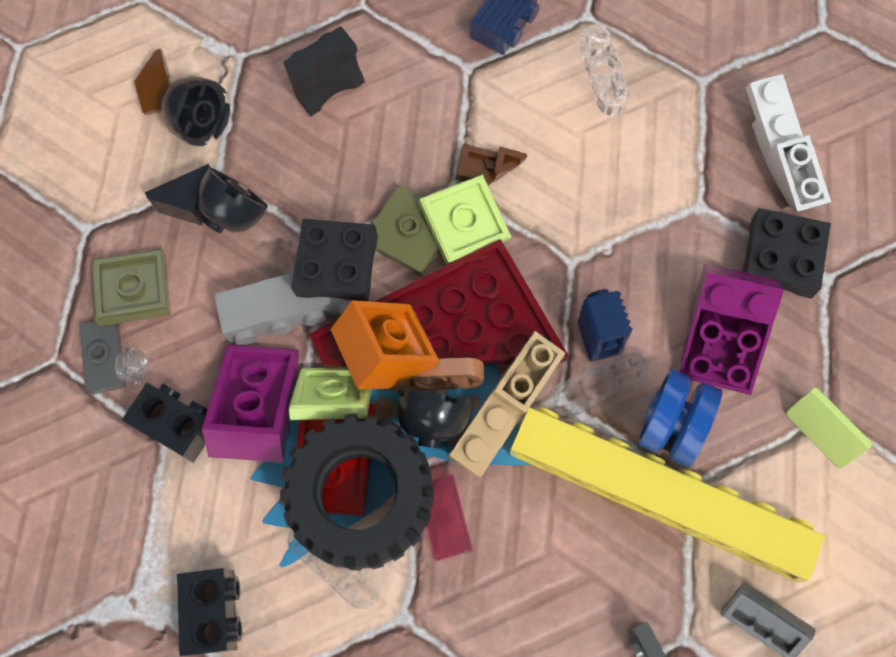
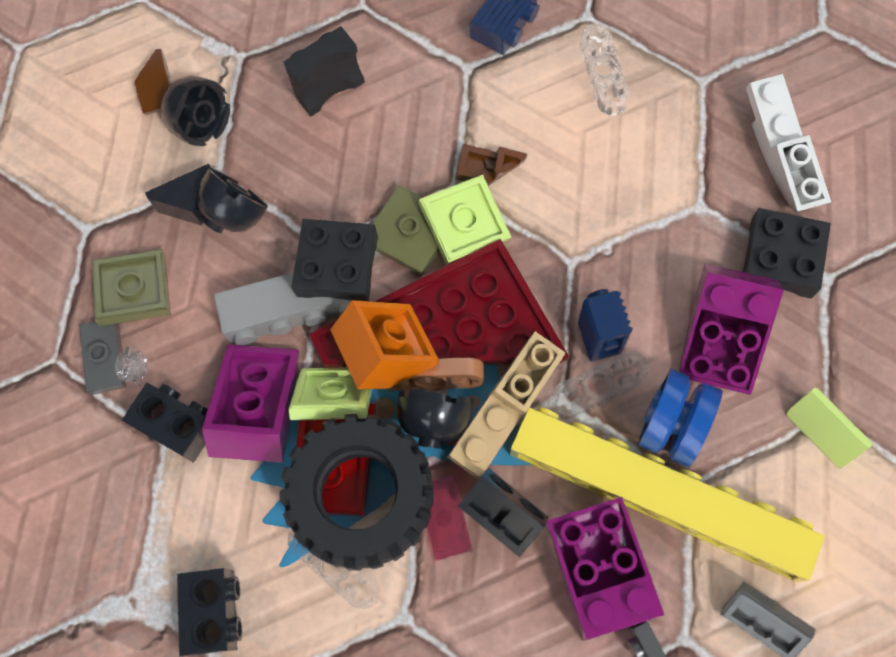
(504, 512): none -> black brick
(603, 569): none -> magenta slope

